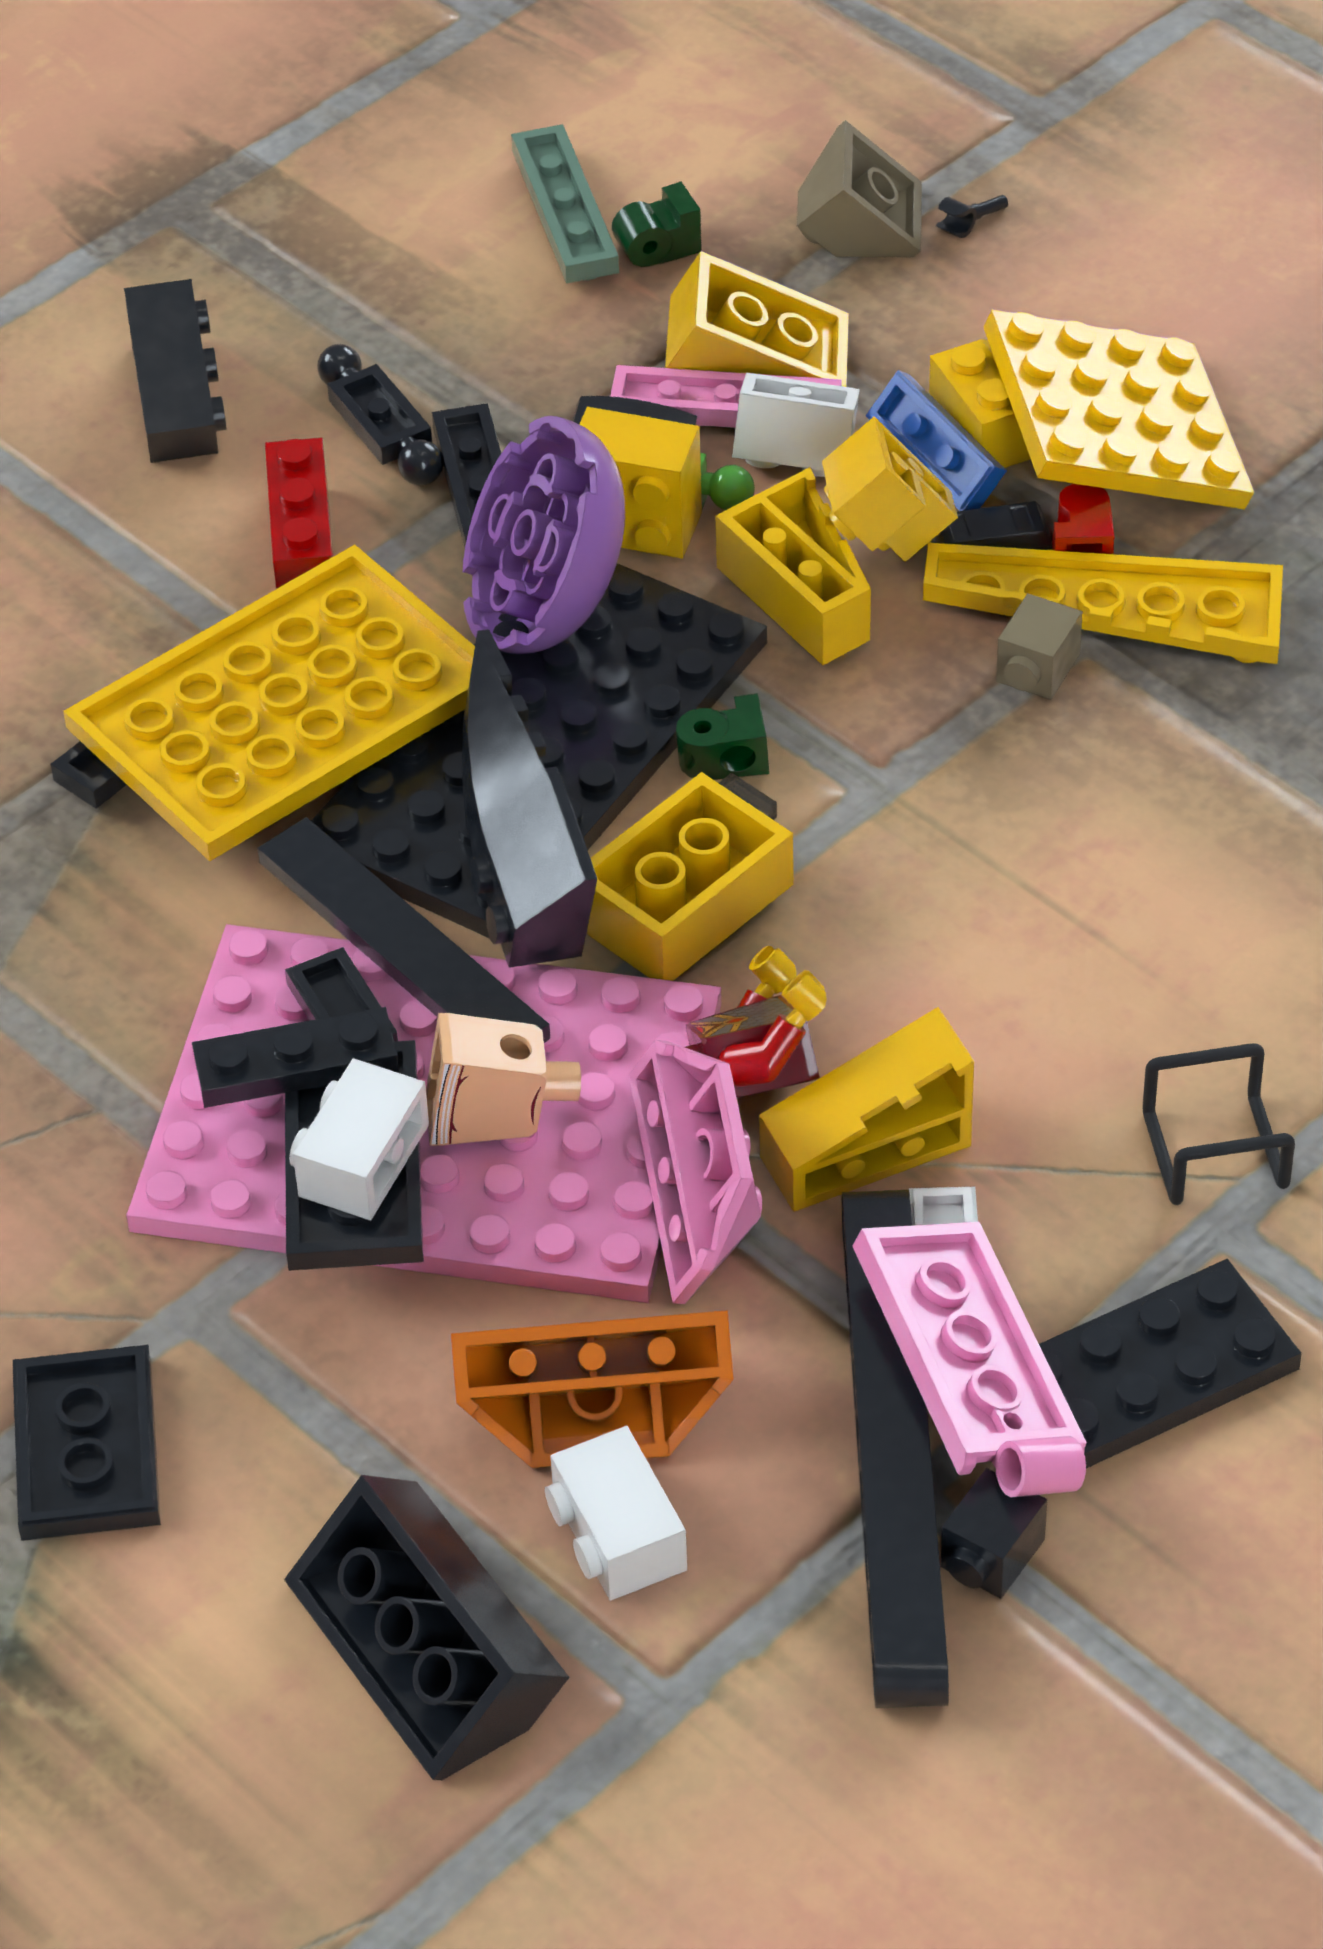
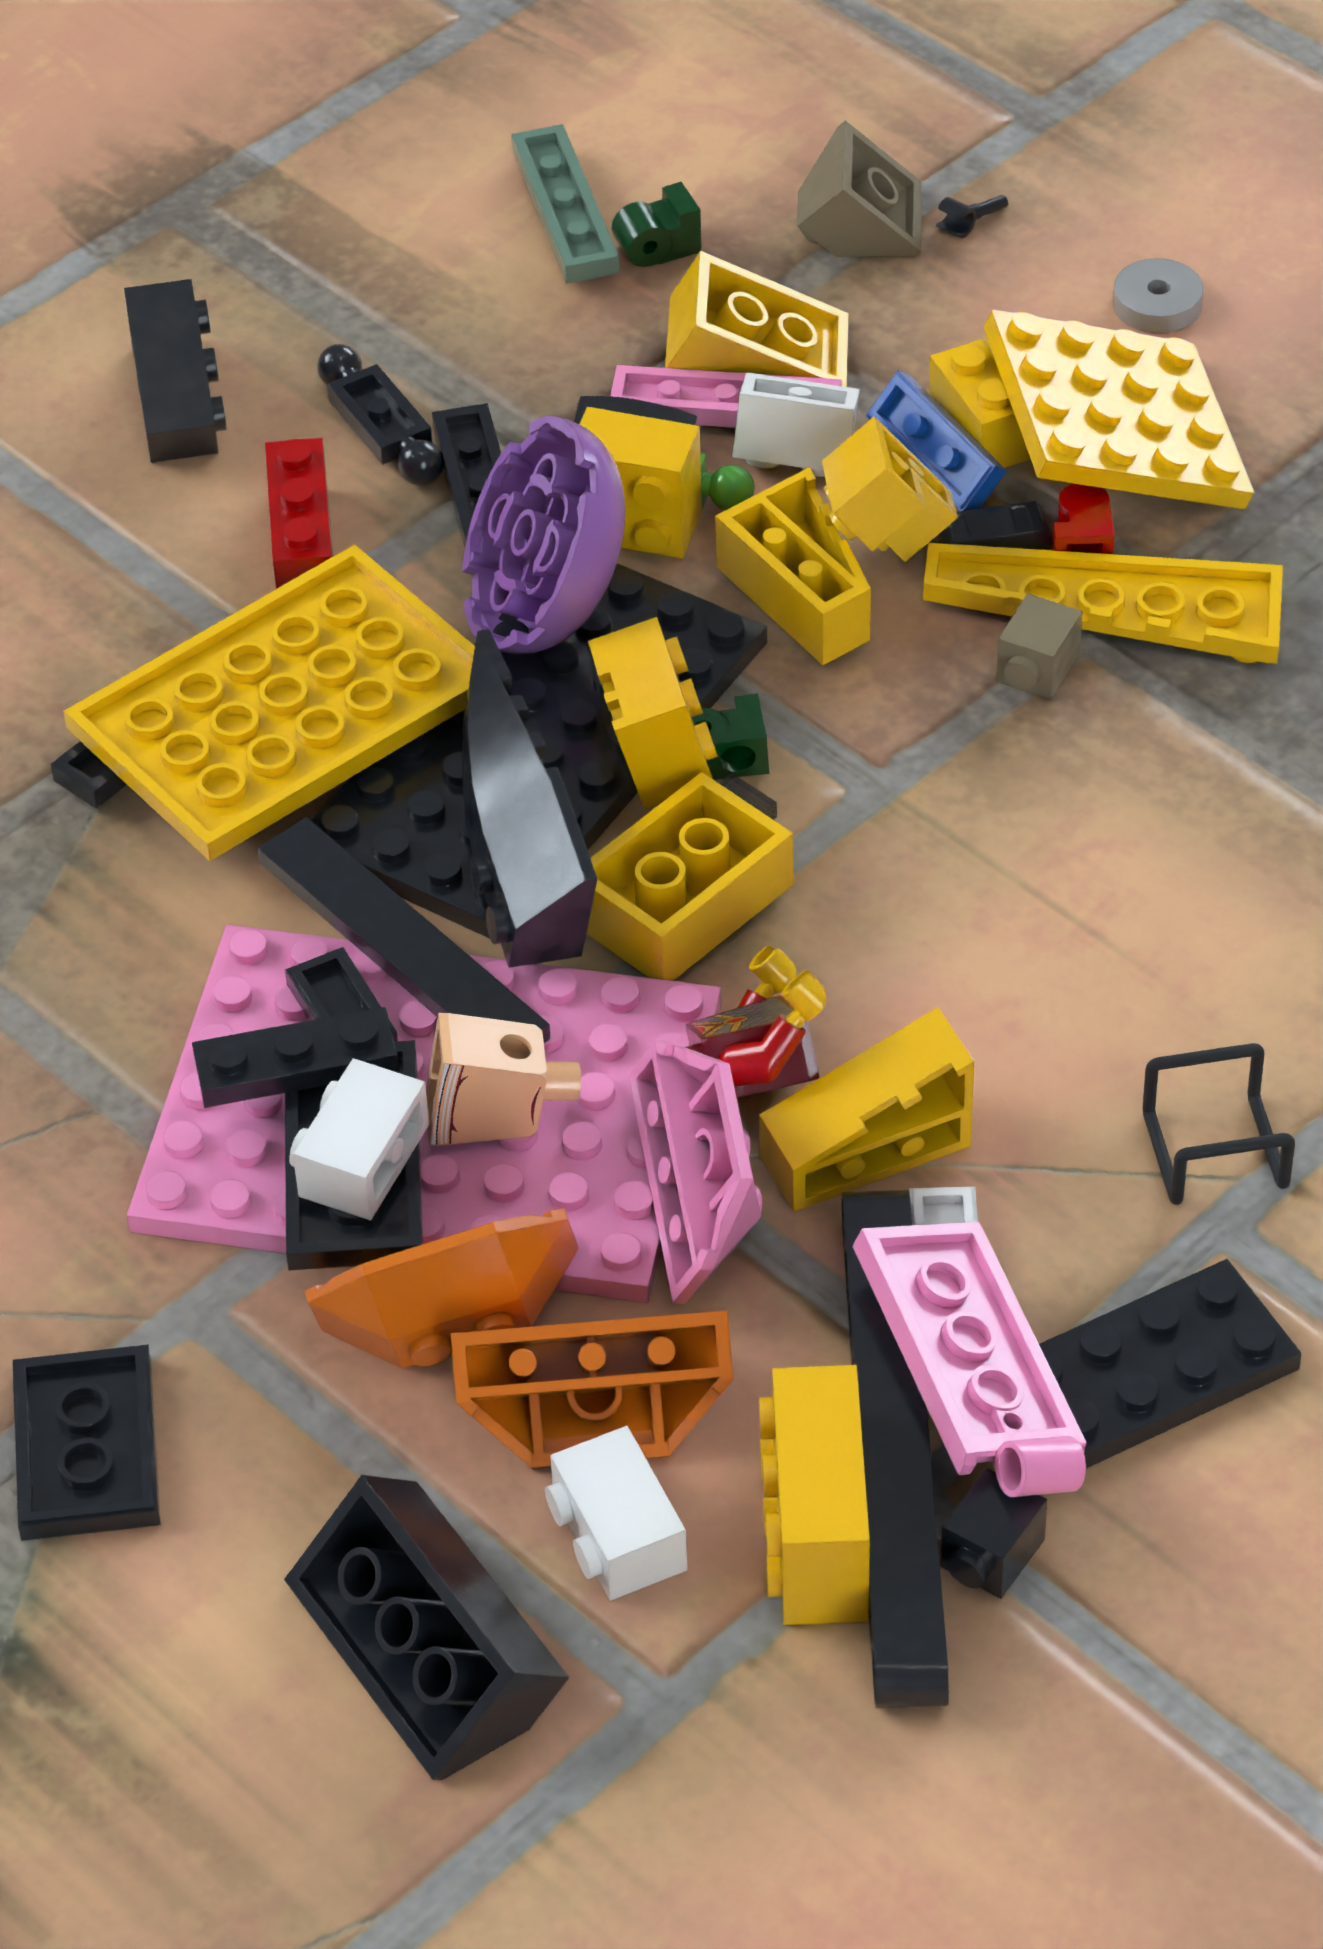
(457, 1284): none -> orange wedge
(652, 709): none -> yellow wedge
(815, 1495): none -> yellow brick
(1158, 295): none -> light grey piece

